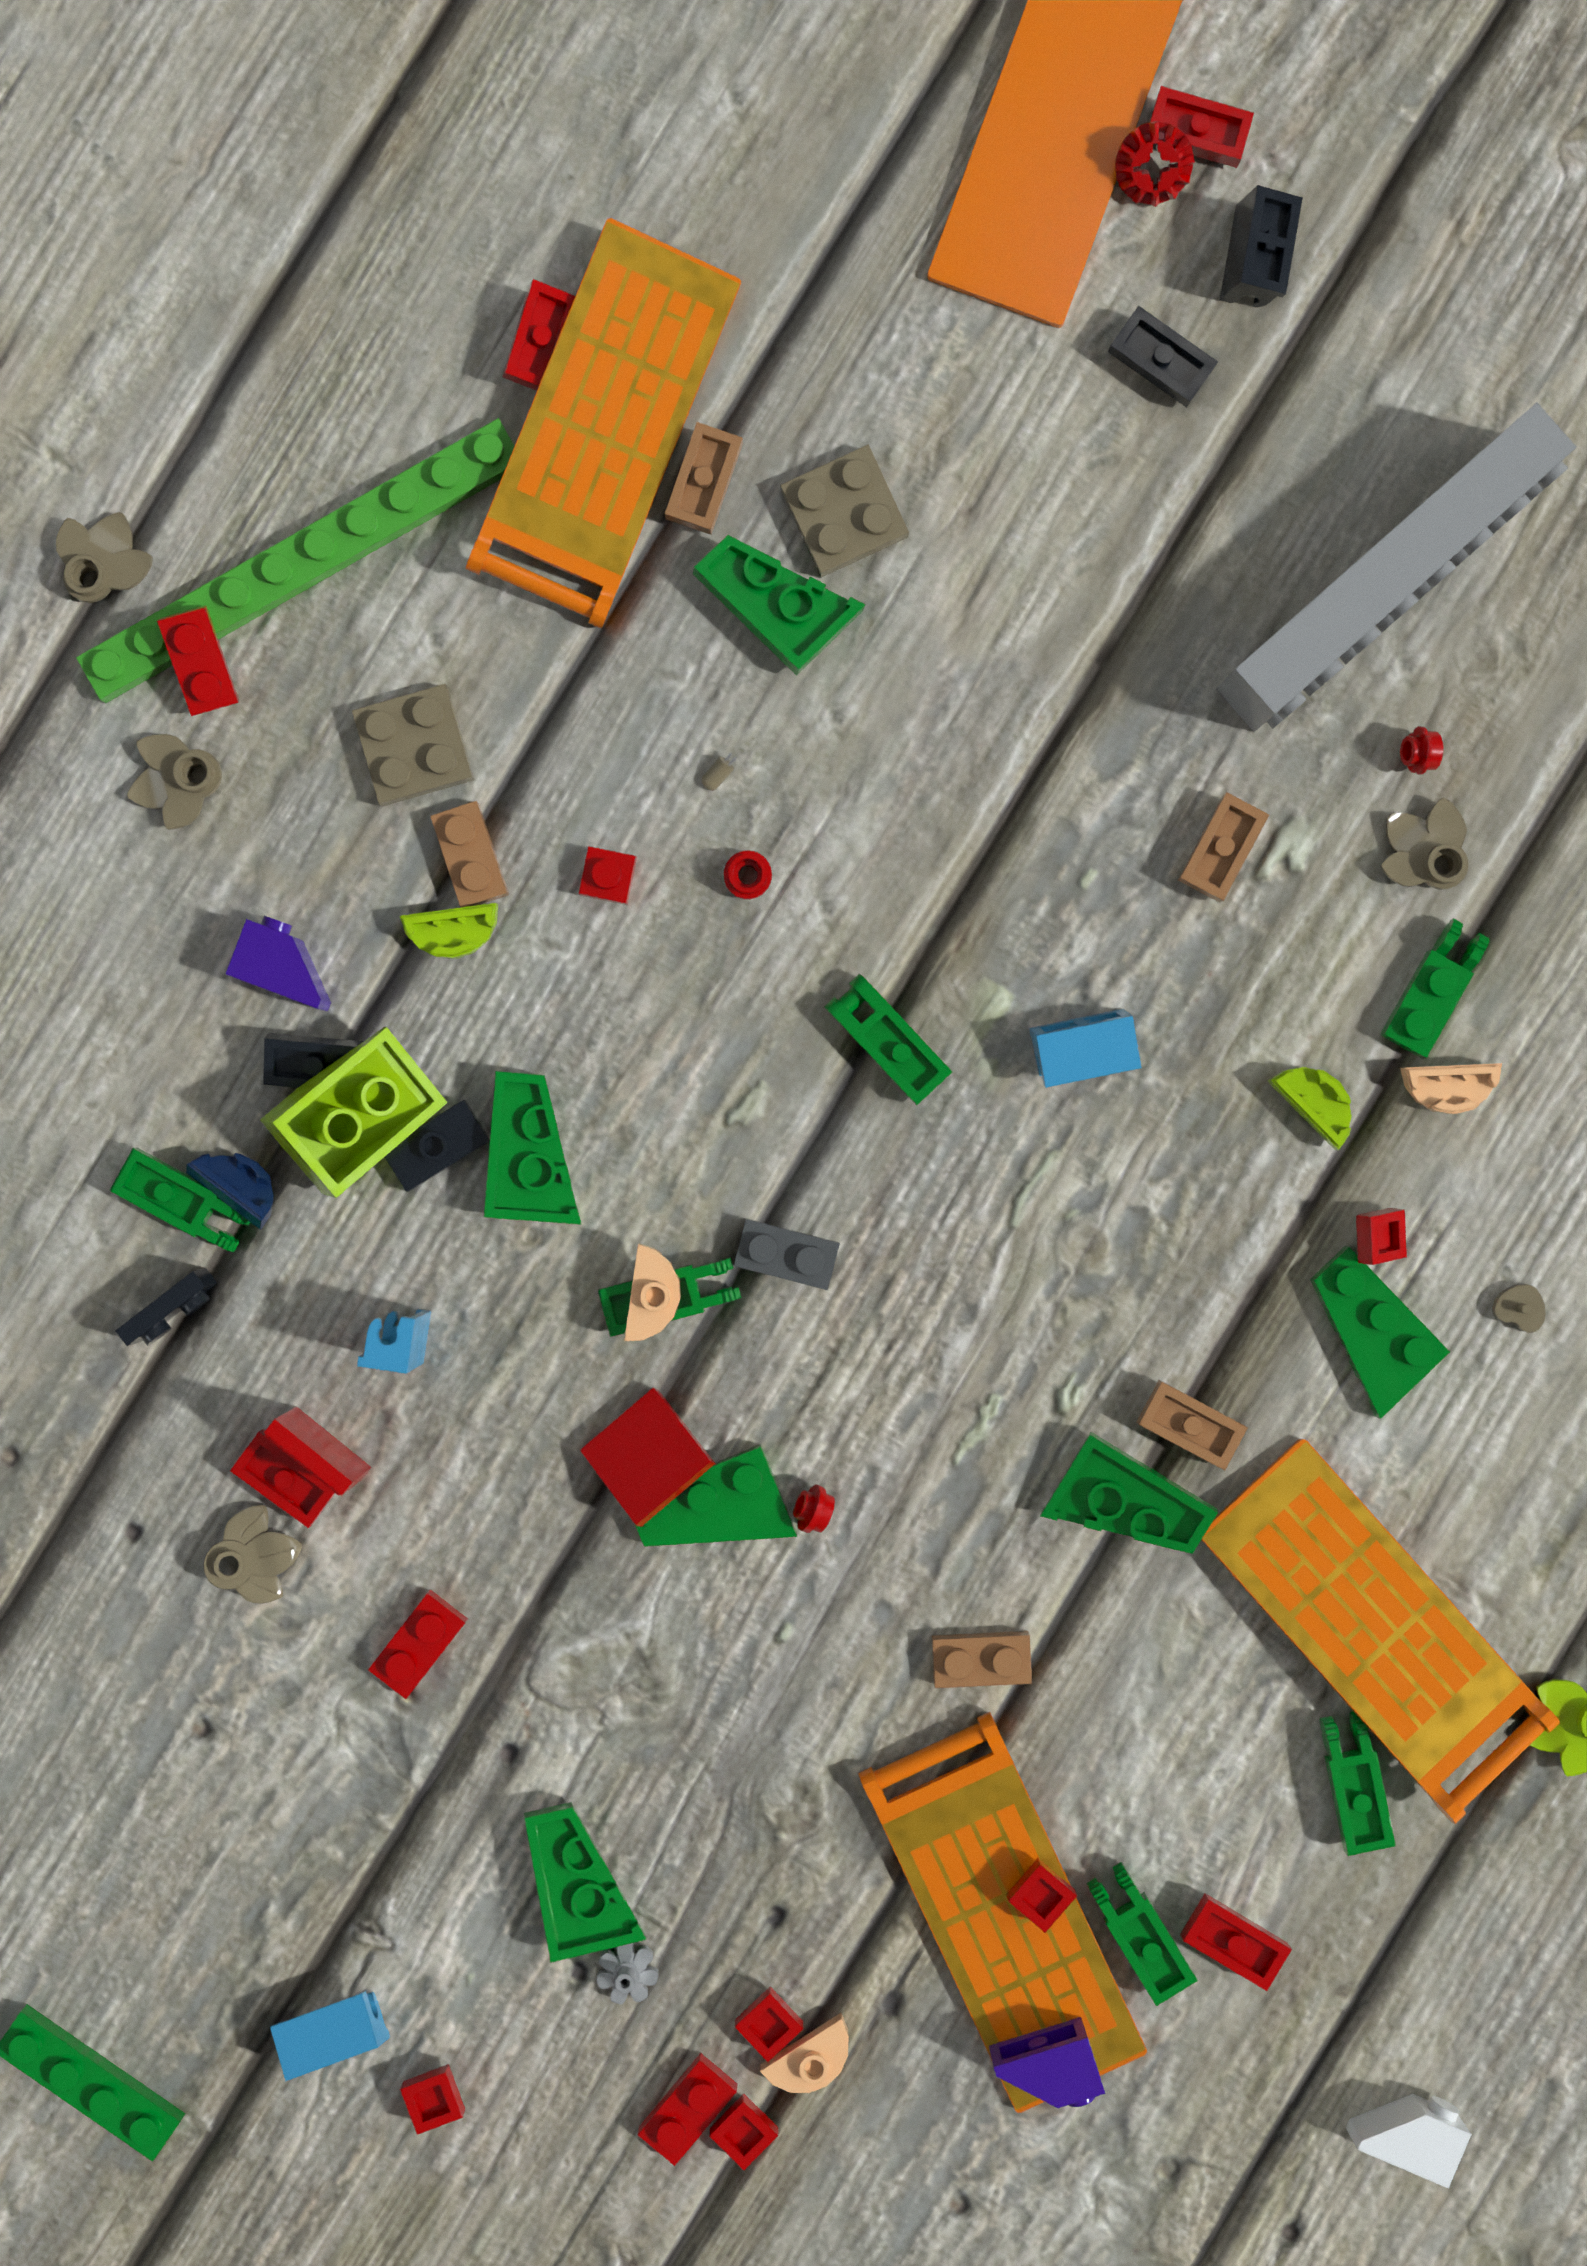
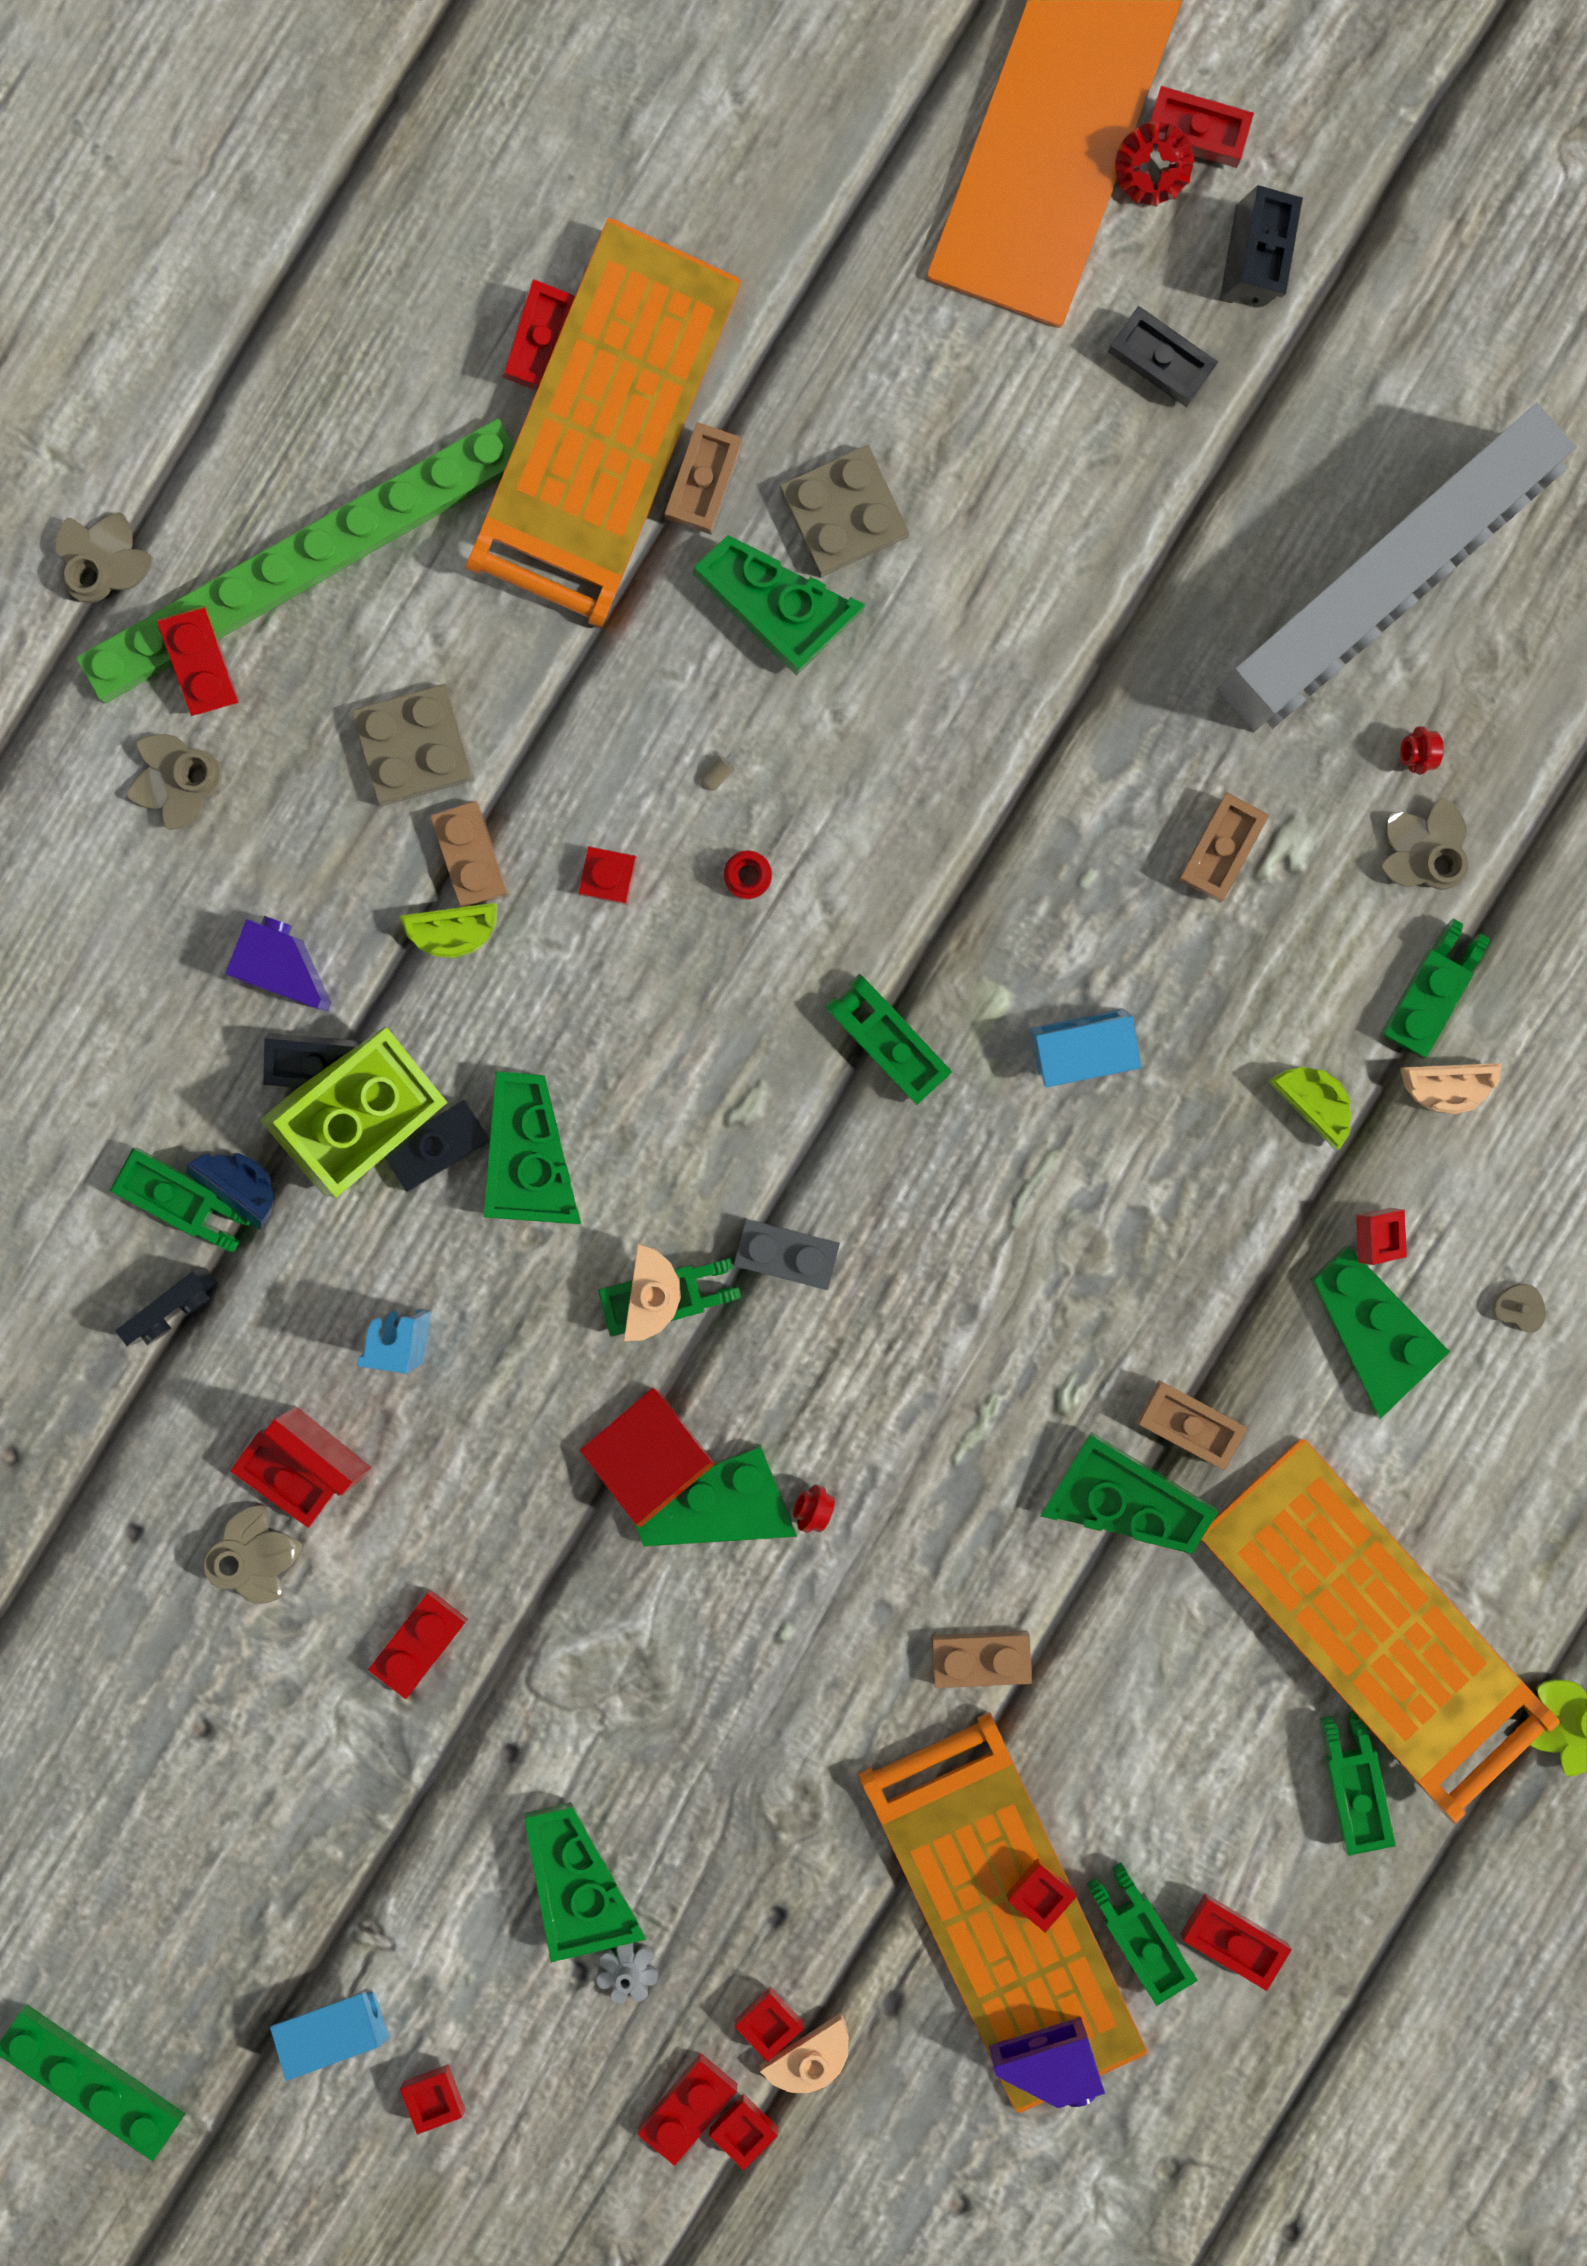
(1414, 2136): white slope -> none

